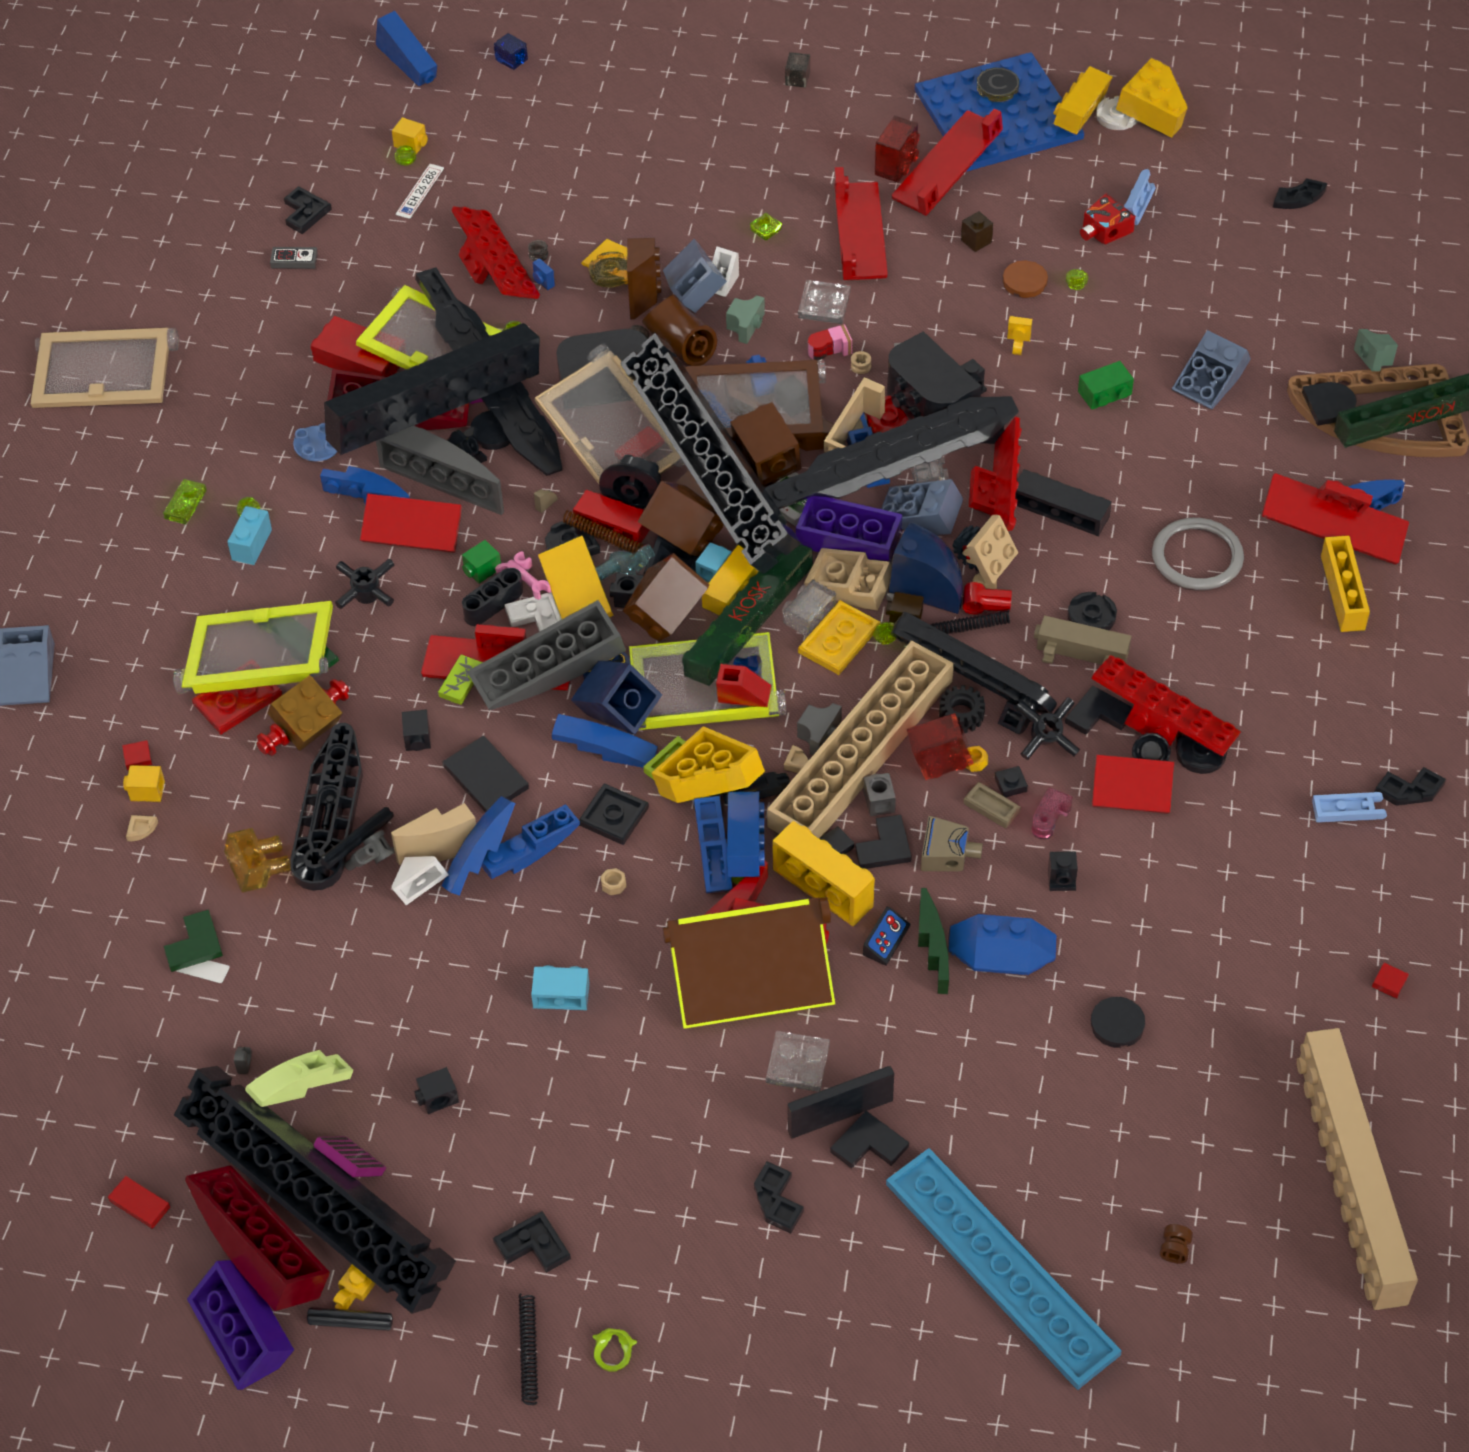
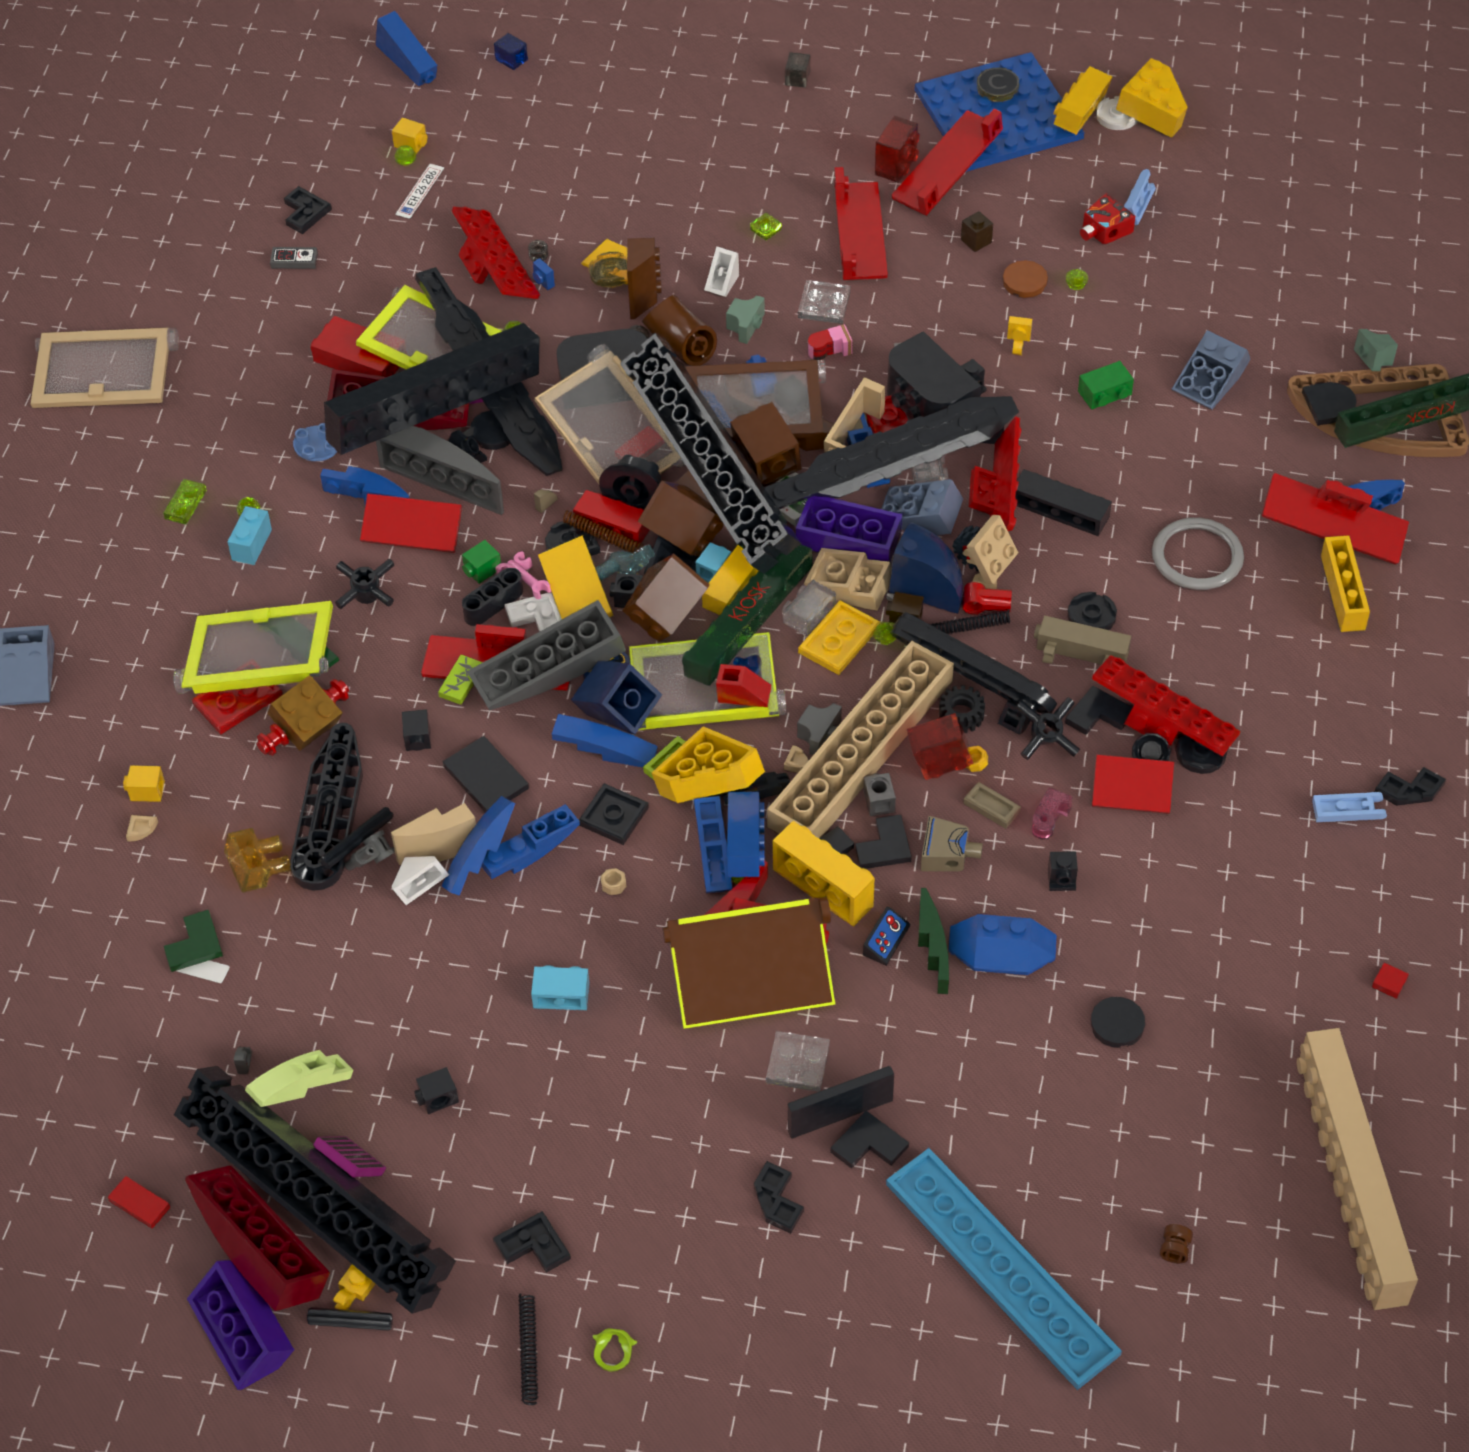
(137, 754): red tile -> none
(693, 276): sand blue slope -> none
(861, 368): tan bush -> none
(1011, 781): black plate -> none
(1301, 195): black tile -> none

